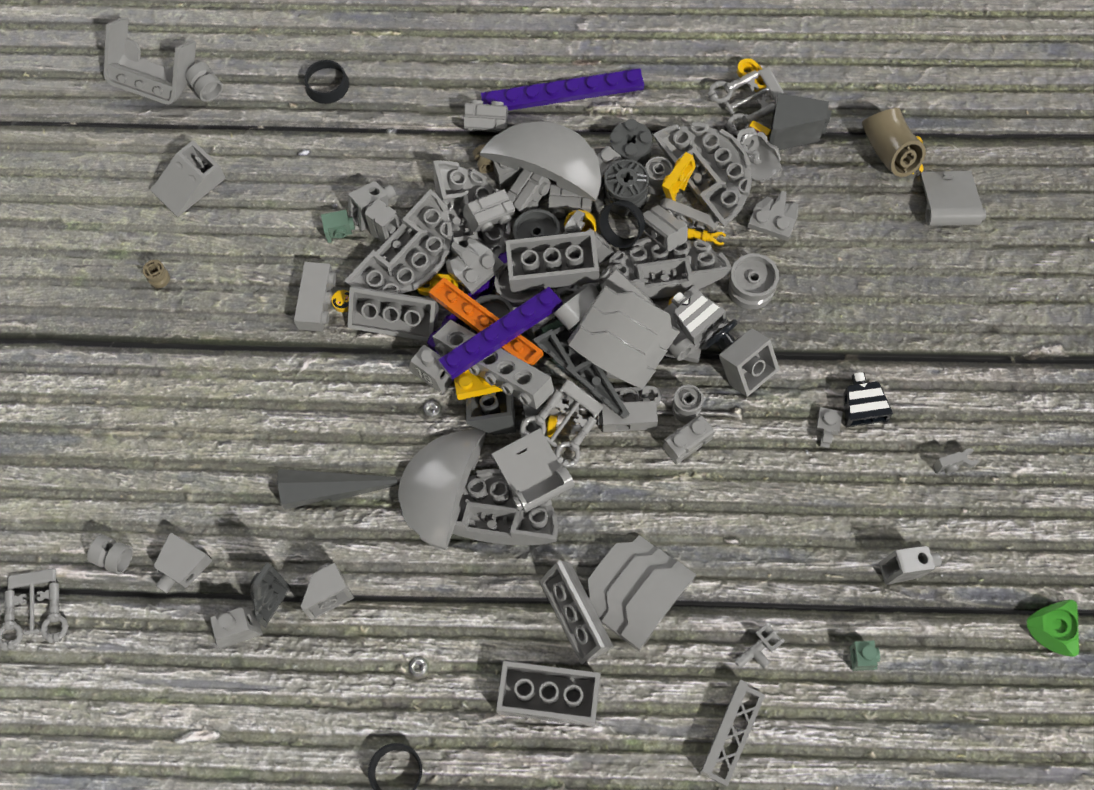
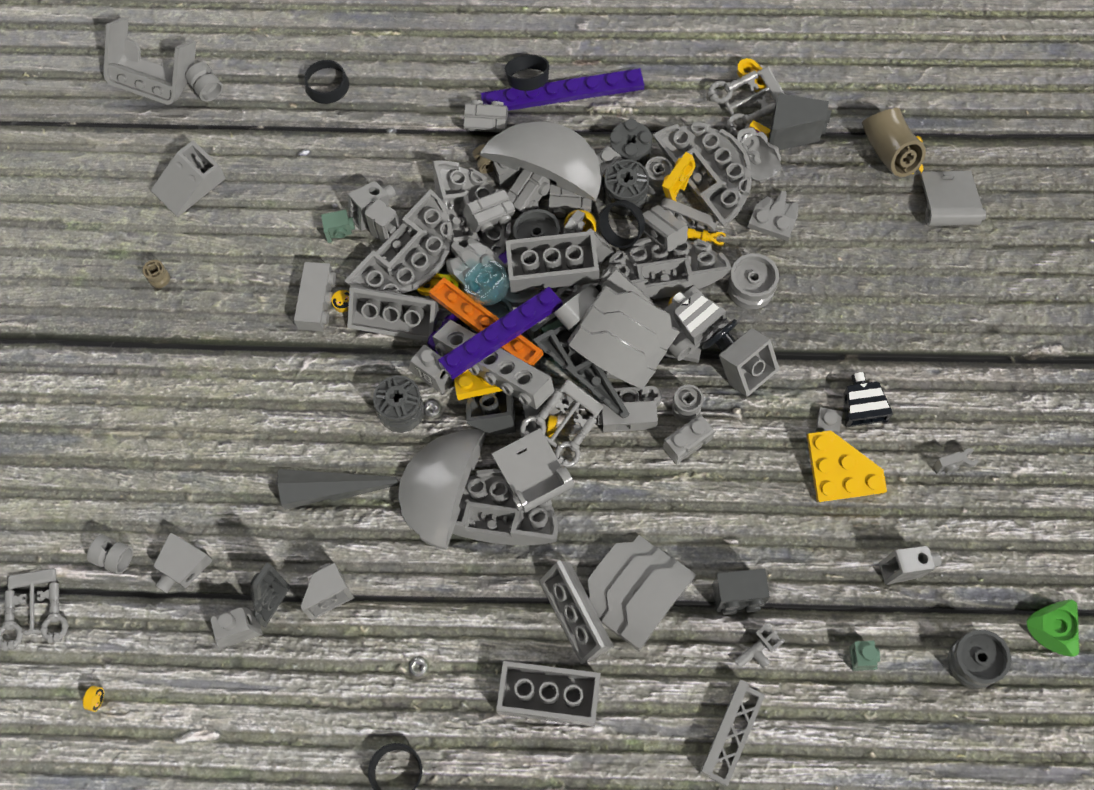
(93, 698): none -> yellow tile
(400, 415): none -> dark grey wheel
(487, 283): none -> clear light blue cylinder
(527, 62): none -> black tyre
(740, 591): none -> dark grey brick
(841, 469): none -> yellow plate
(993, 656): none -> dark grey wheel

